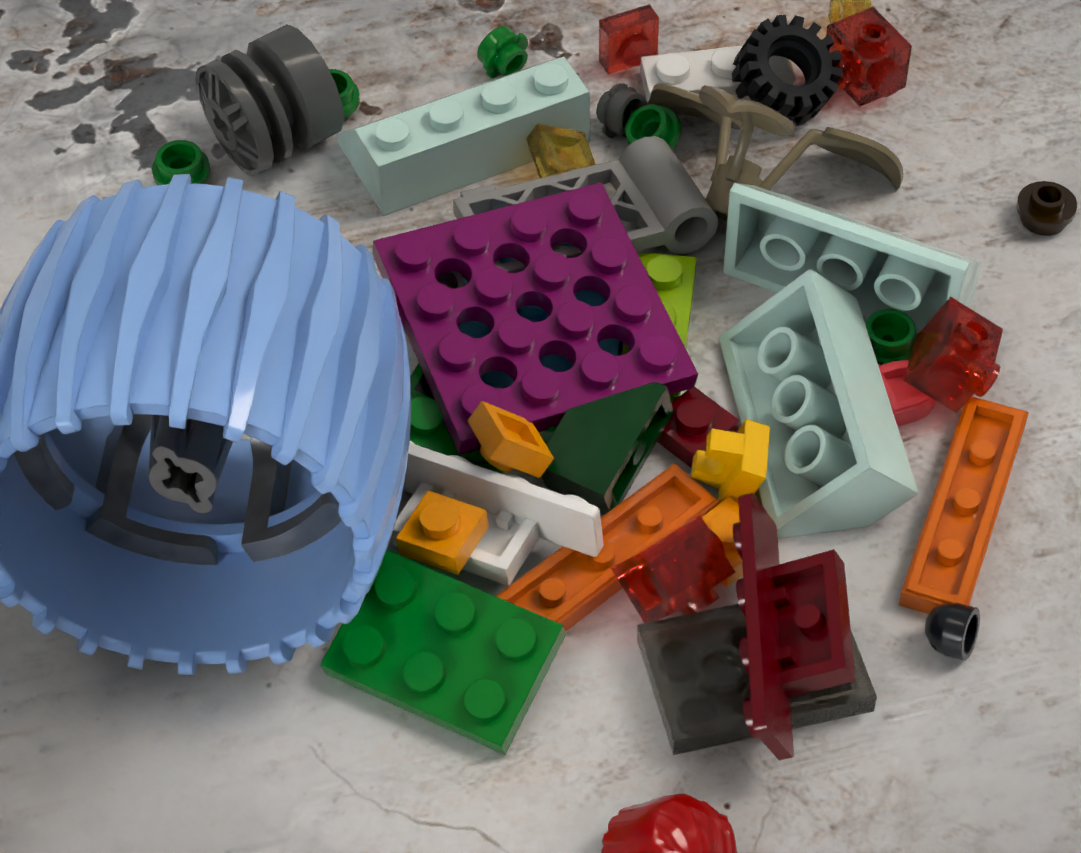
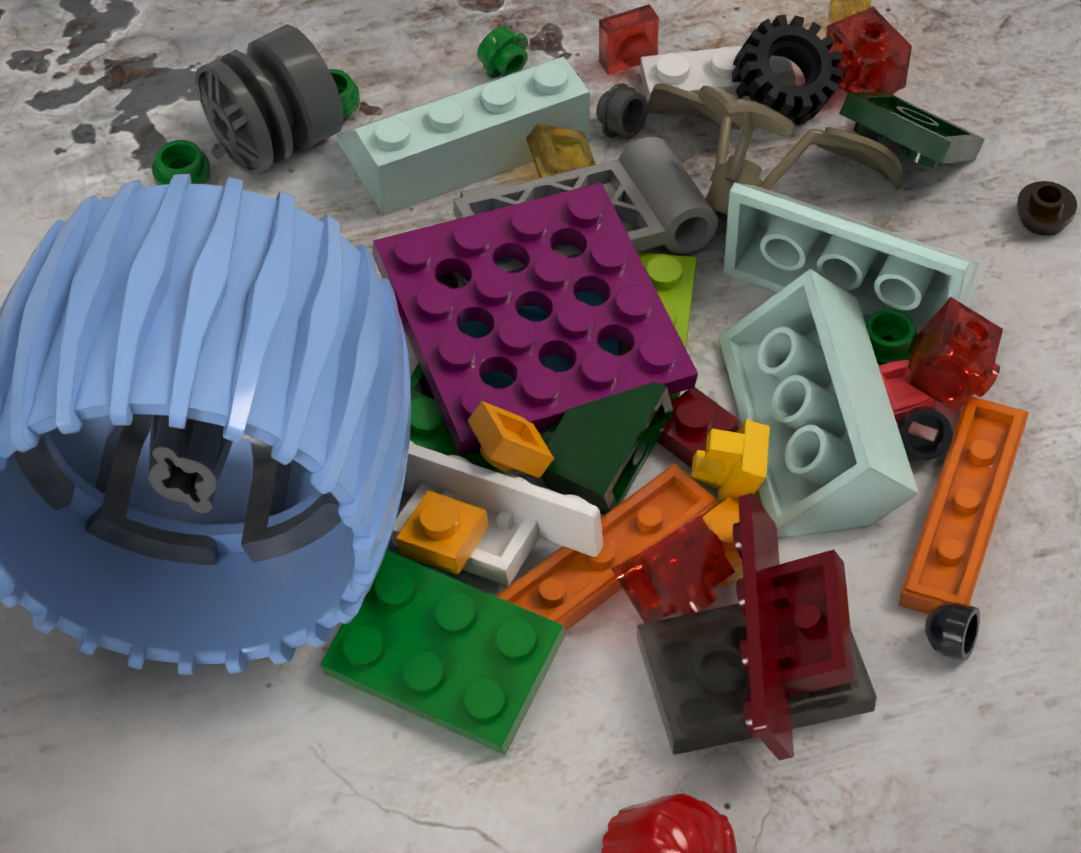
(654, 121): green plate -> none
(918, 445): none -> black hinge
(924, 135): none -> dark green plate

